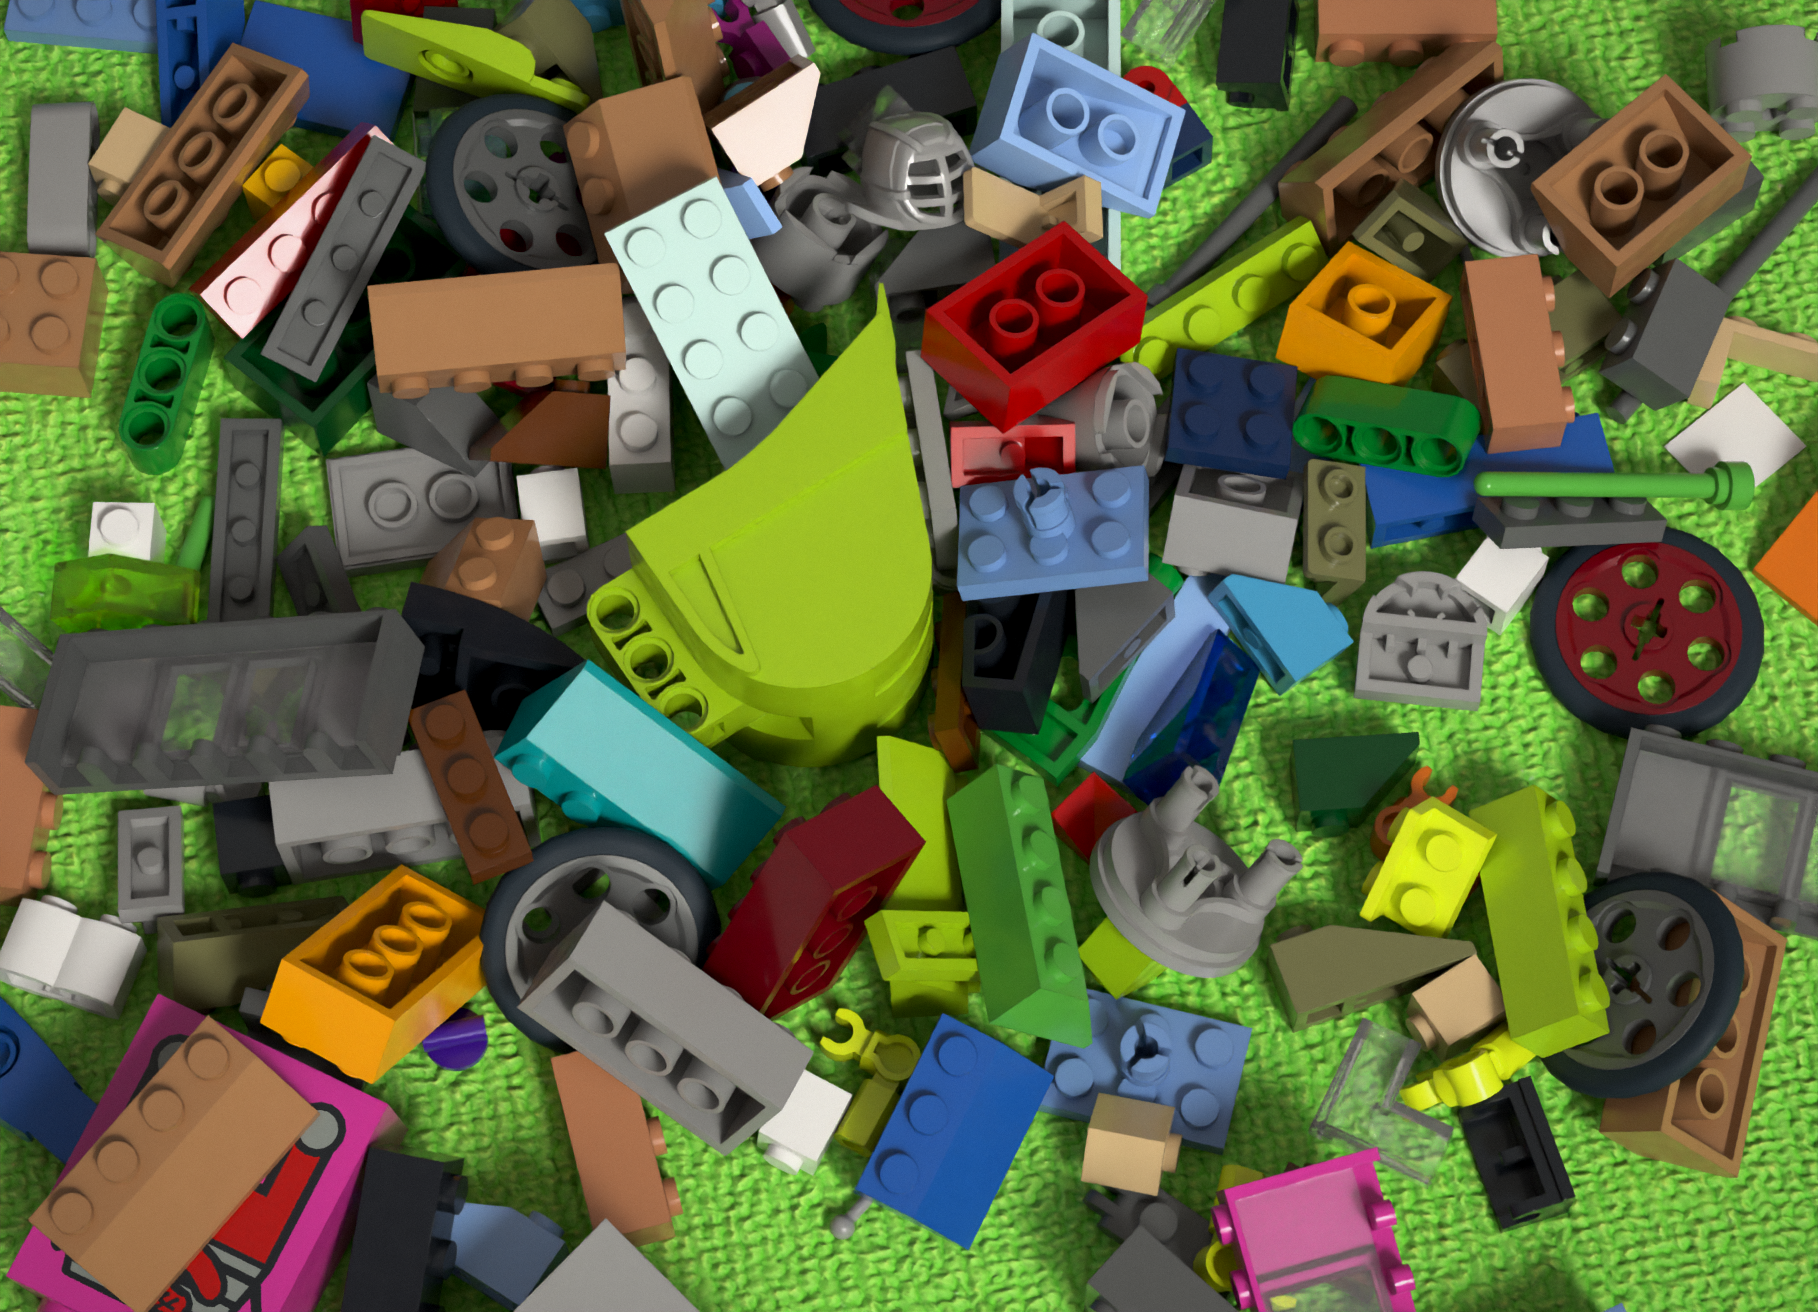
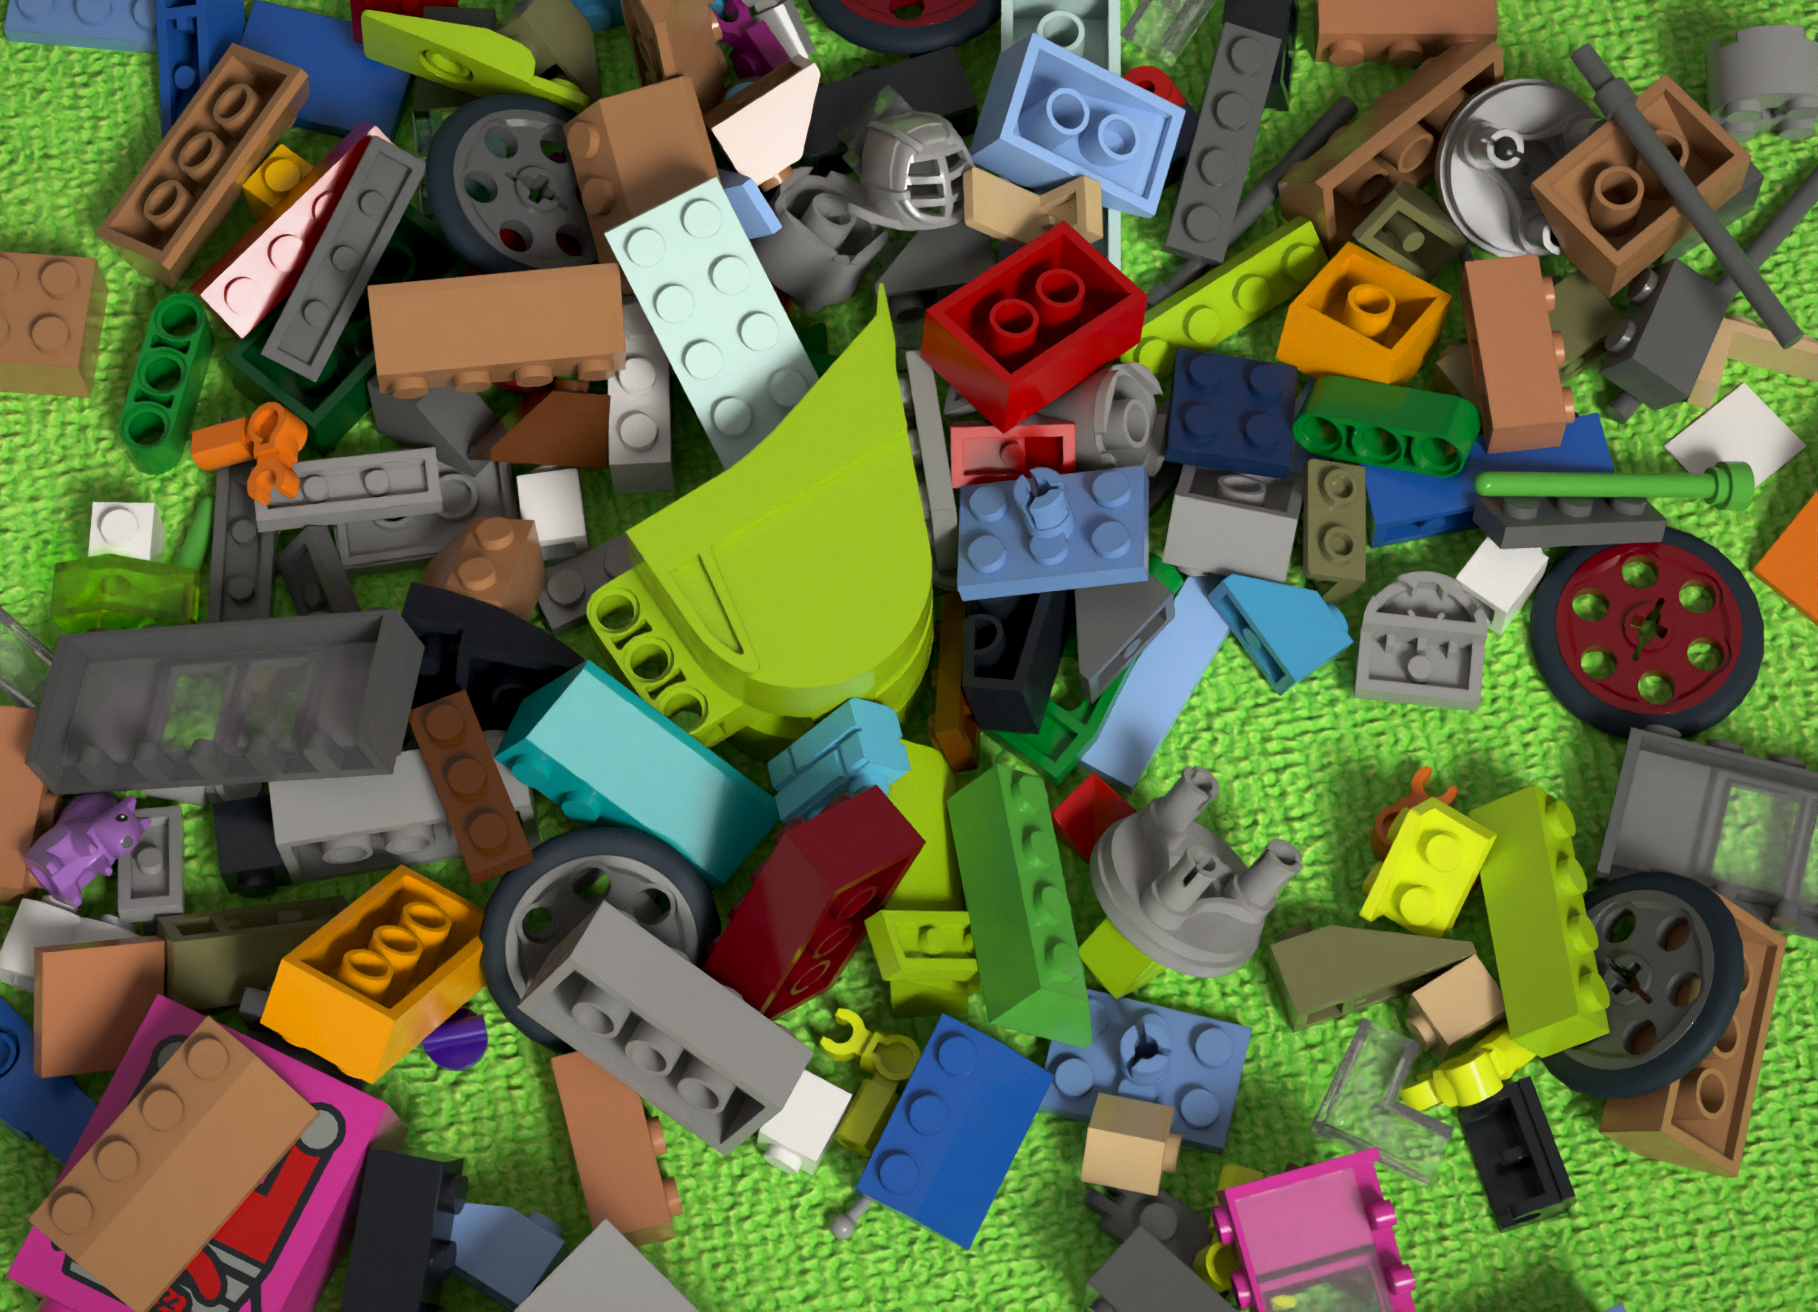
(60, 183): light grey beam -> none
(84, 843): none -> medium lavender animal
(92, 1002): none -> nougat tile
(124, 153): tan brick -> none
(268, 436): none -> orange bar
(356, 490): none -> light grey plate
(839, 755): none -> medium azure brick
(1195, 720): clear blue slope -> none
(1221, 145): none -> dark grey plate
(1345, 778): dark green slope -> none
(1618, 102): none -> dark grey bar

